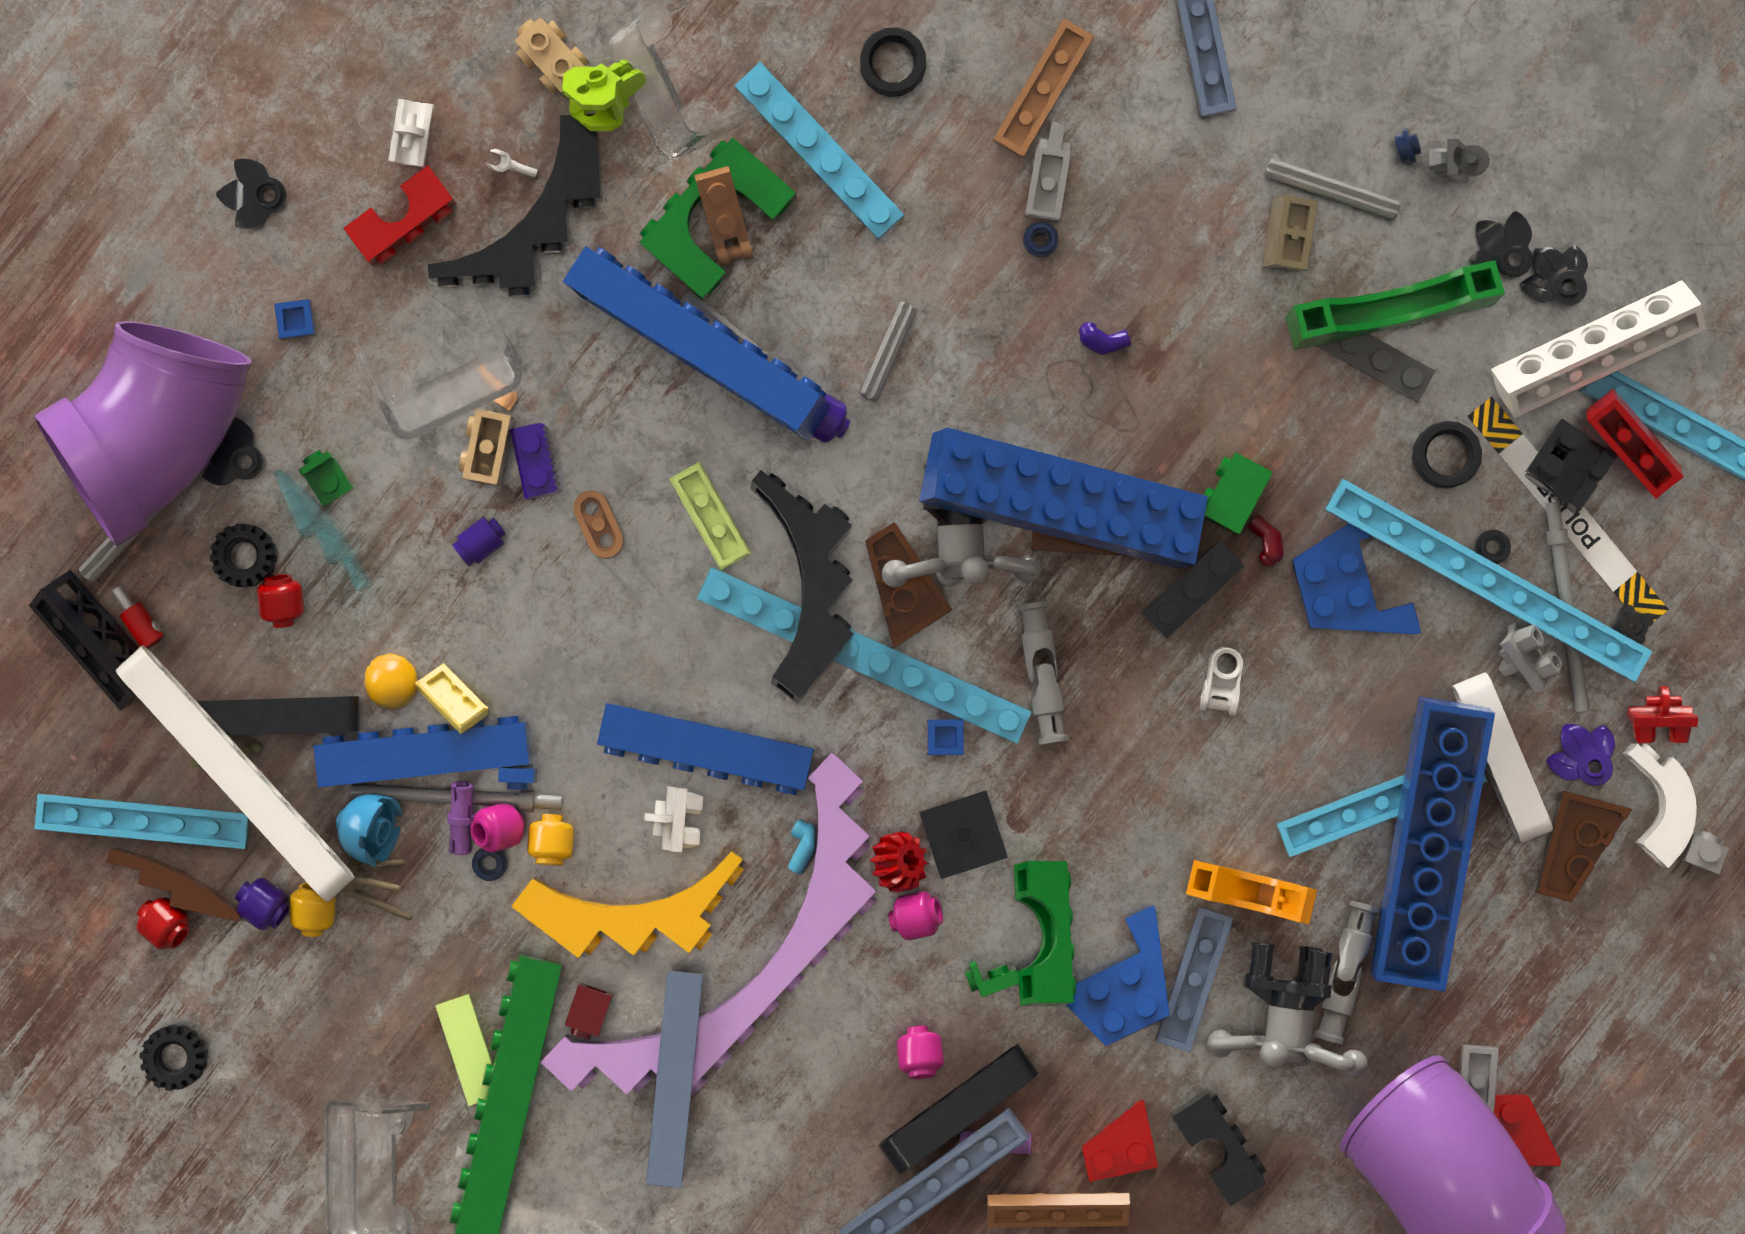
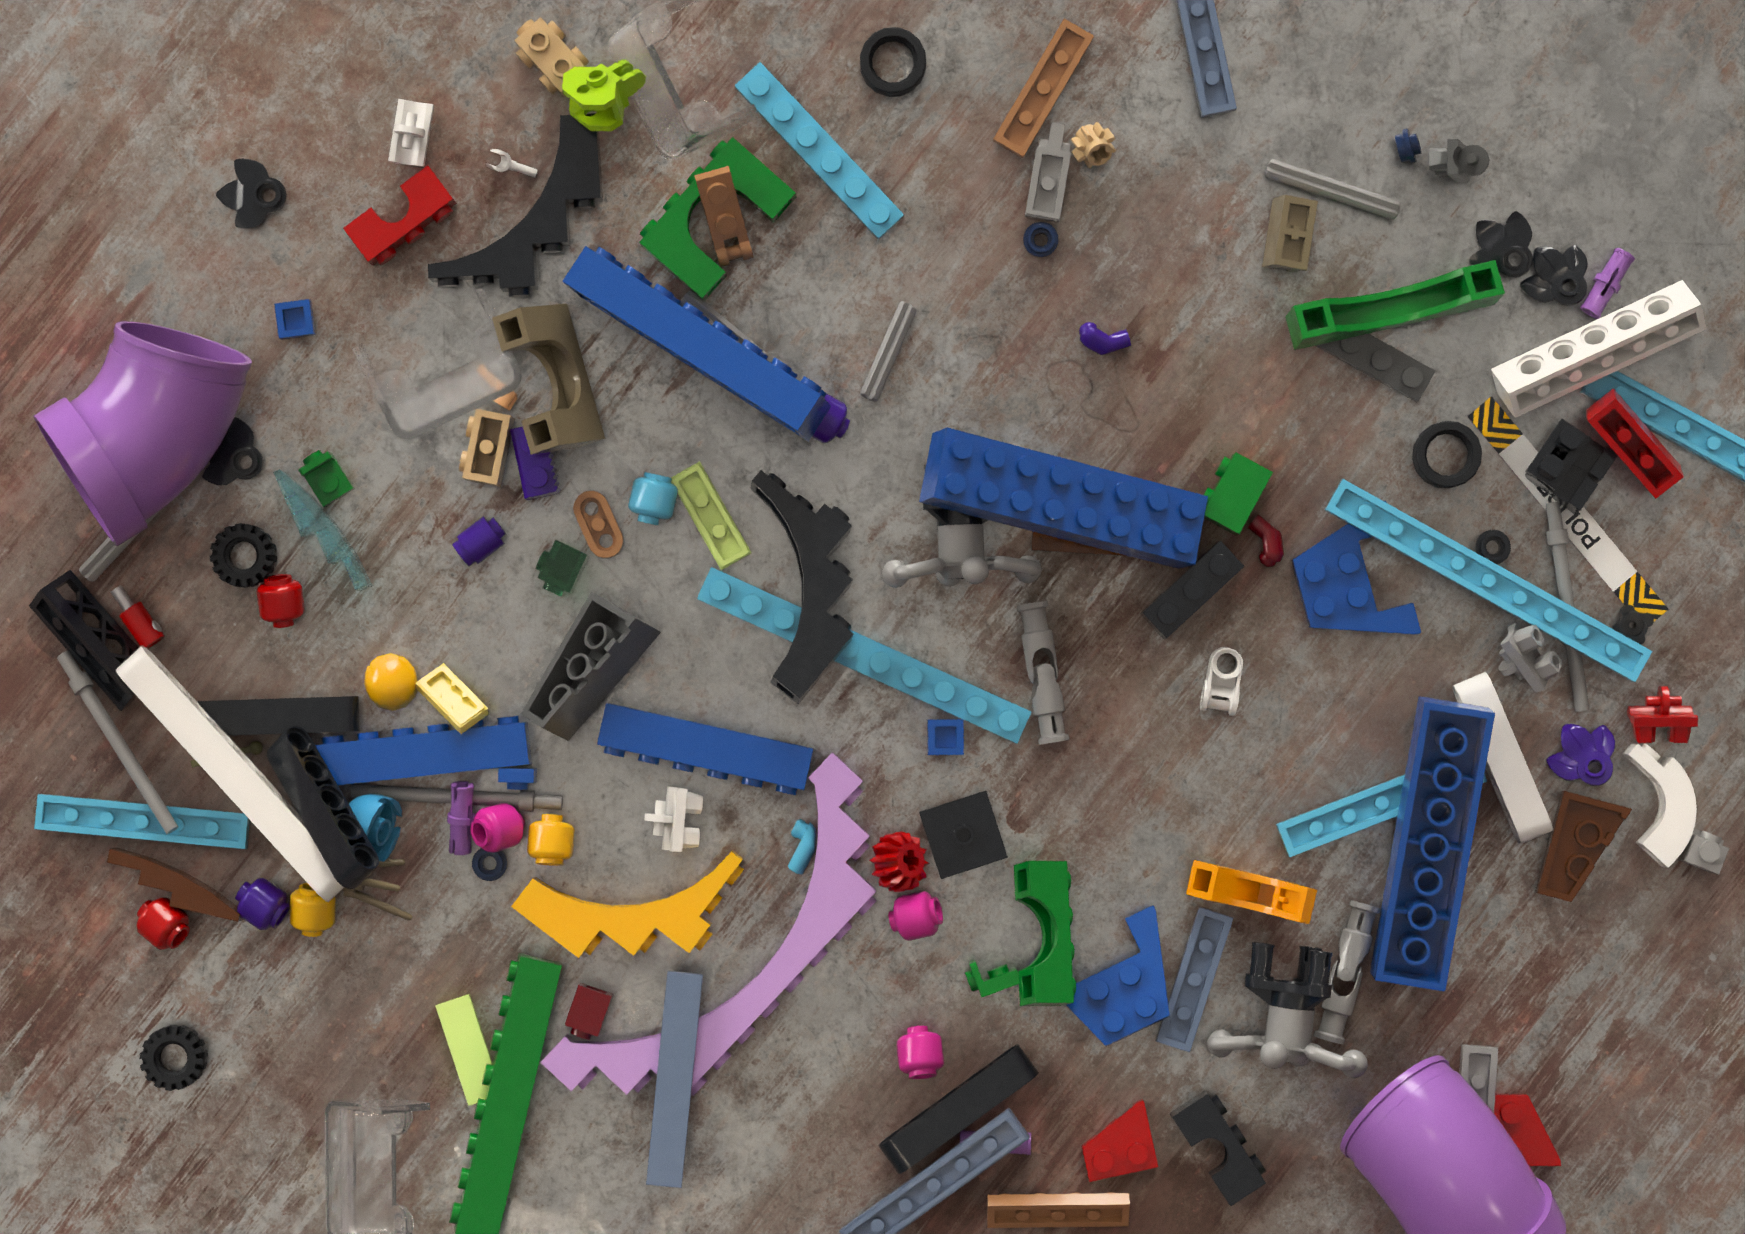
(82, 685): none -> light grey bar
(322, 807): none -> black beam
(551, 337): none -> dark tan arch
(561, 568): none -> clear green brick
(587, 666): none -> dark grey wedge
(653, 498): none -> medium azure head
(913, 604): reddish brown wing -> none
(1093, 145): none -> tan gear
(1596, 299): none -> medium lavender pin

